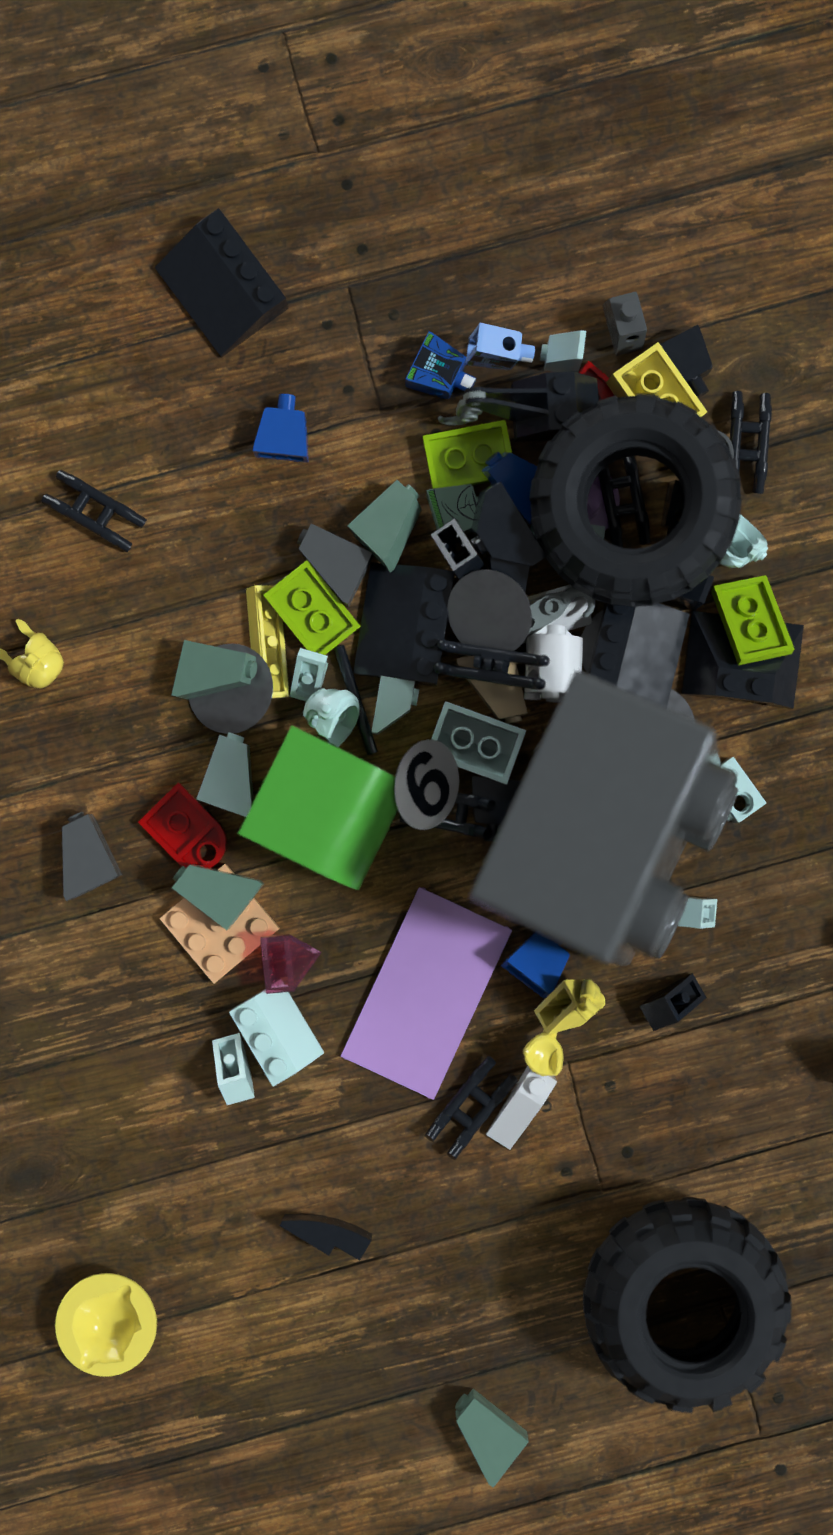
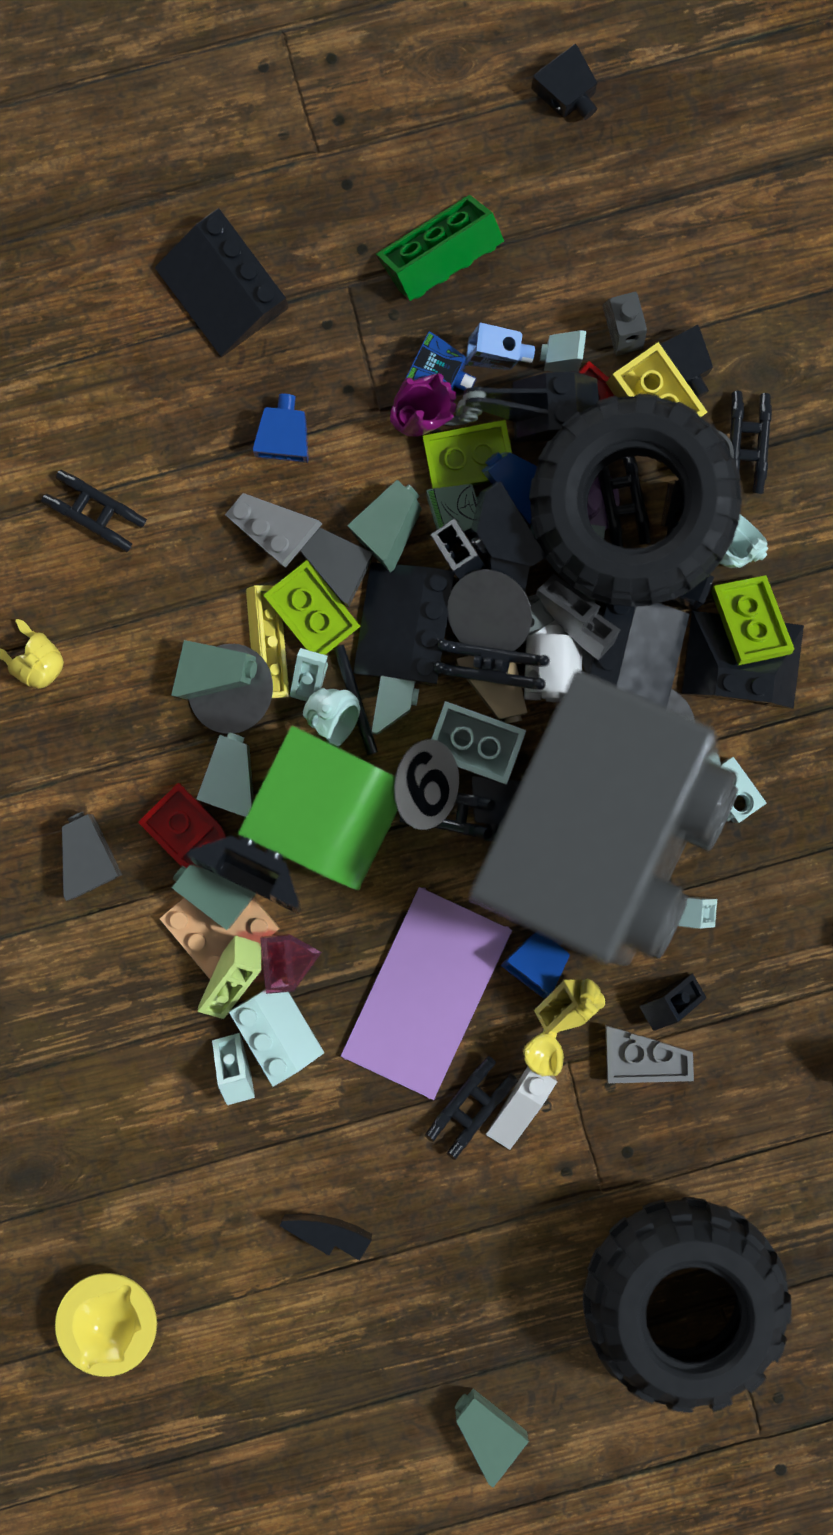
(231, 977): none -> yellowish green slope
(249, 868): none -> black slope
(273, 527): none -> light grey wing
(423, 405): none -> magenta hair
(441, 247): none -> green slope
(567, 84): none -> black torso
(578, 616): none -> flat silver slope
(642, 1059): none -> light grey wing

